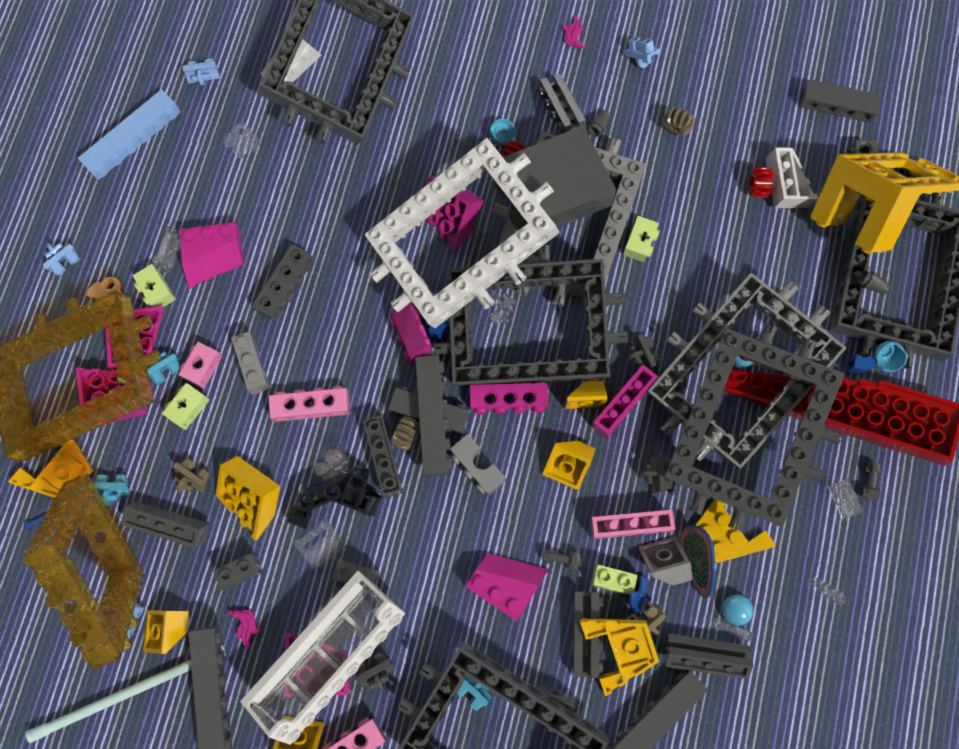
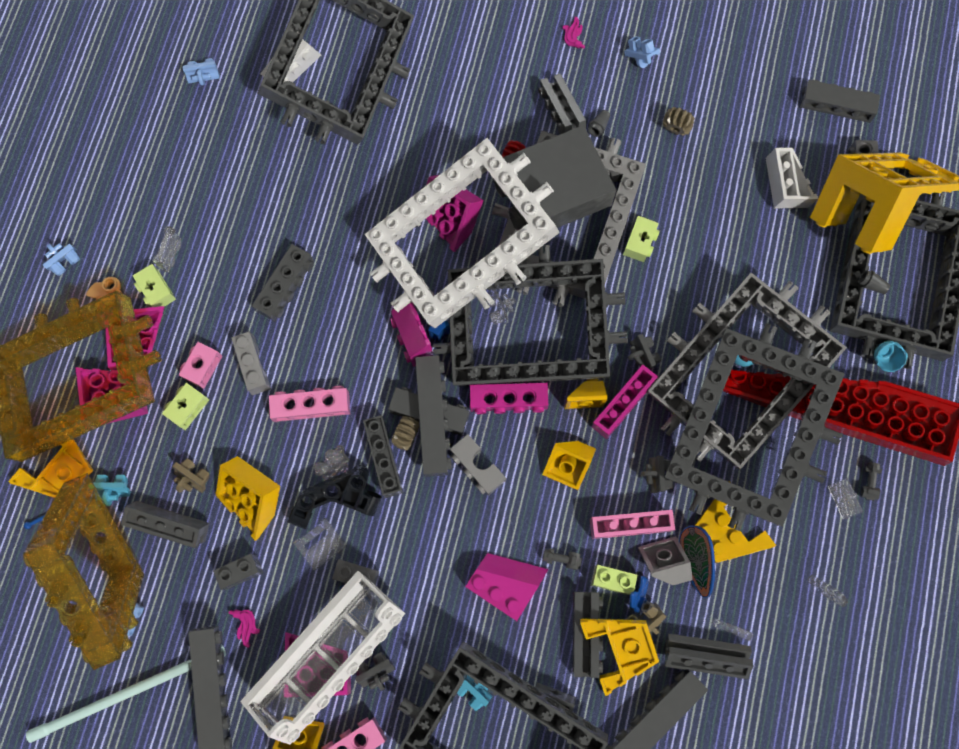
(129, 134): light blue brick -> none
(164, 630): yellow slope -> none
(171, 363): medium azure hips -> none
(210, 251): dark pink wedge -> none
(241, 142): clear plate -> none
(502, 132): medium azure hair -> none
(737, 610): medium azure hair -> none
(761, 182): red gear -> none
(859, 365): blue piece -> none

